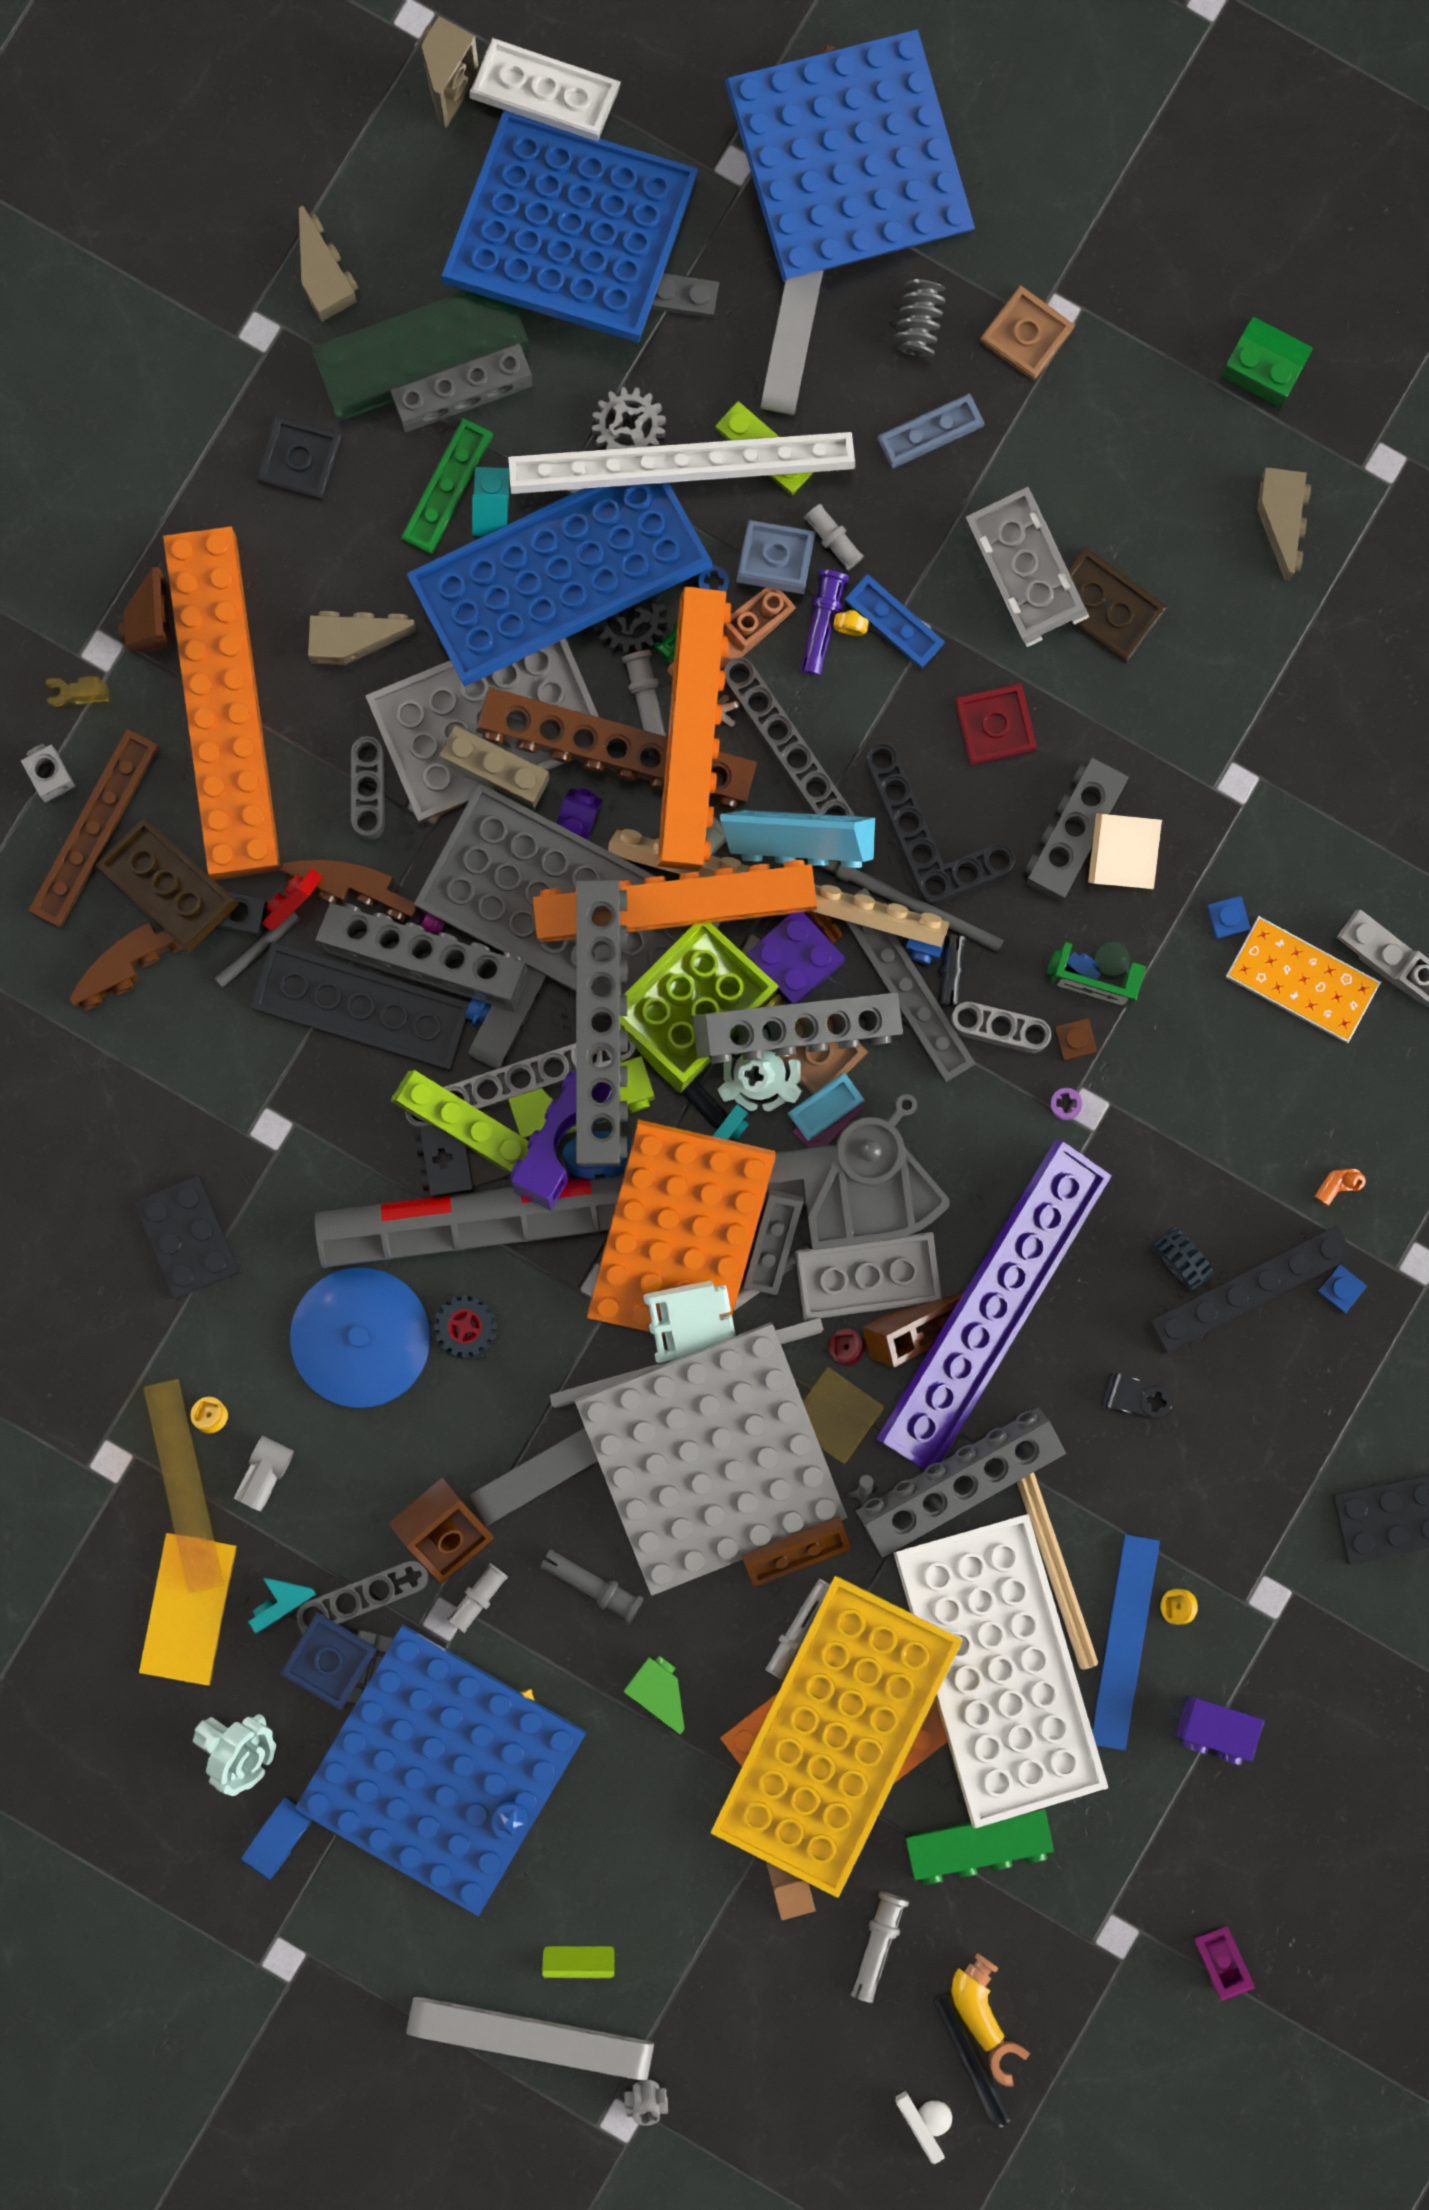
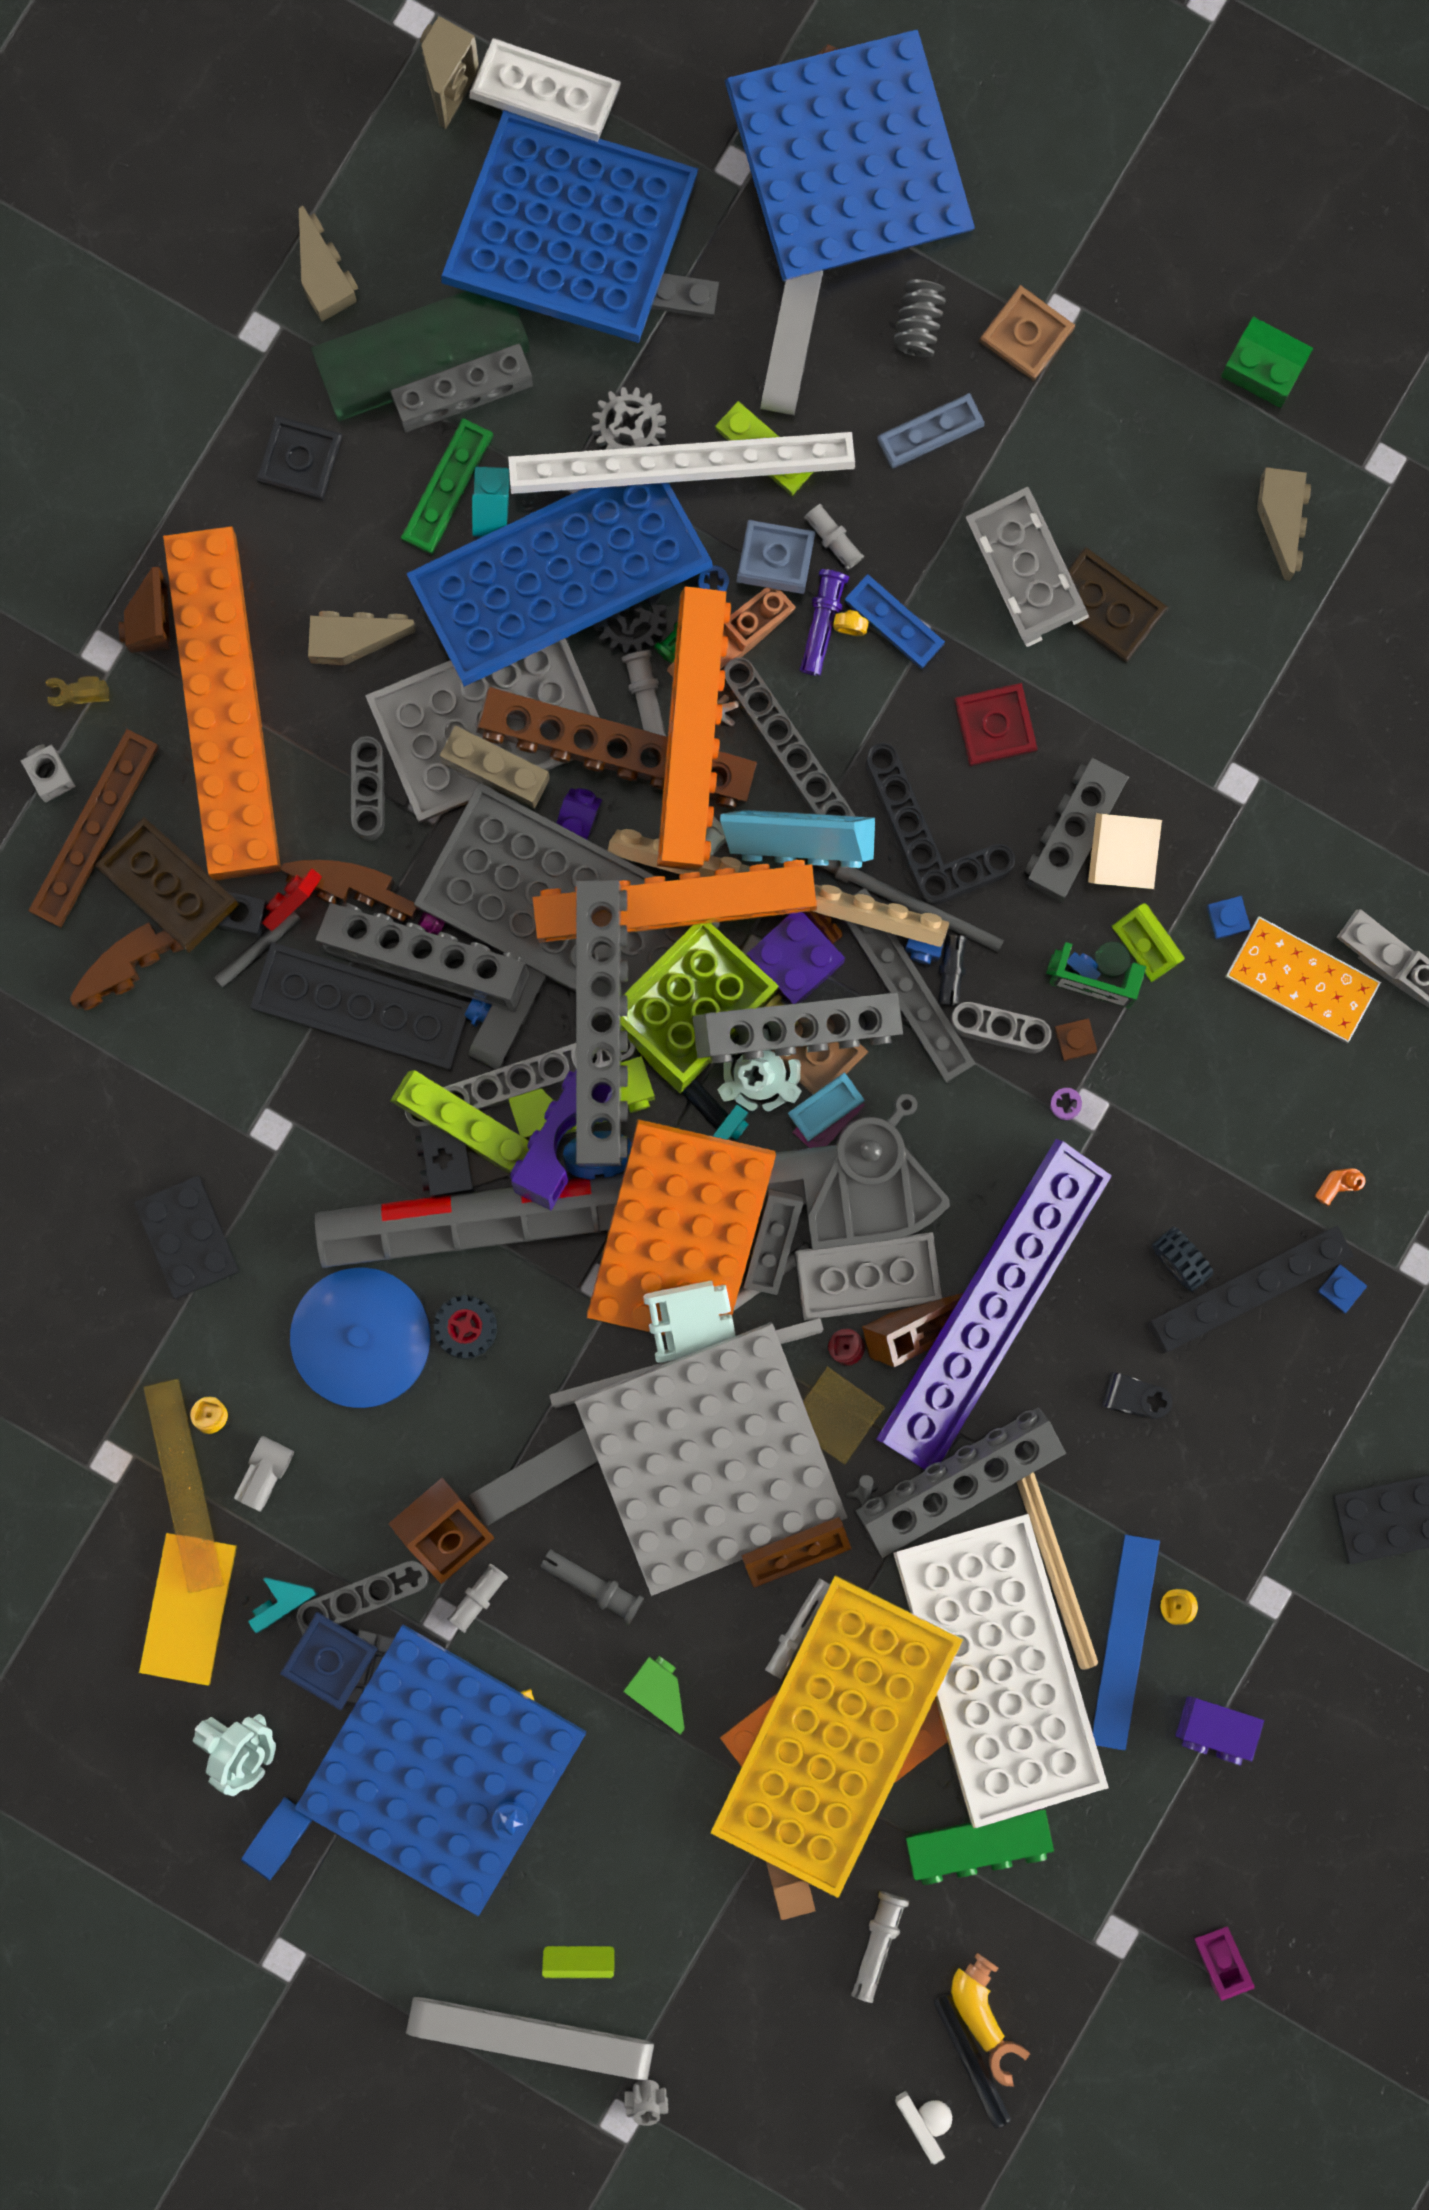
(1148, 942): none -> lime slope

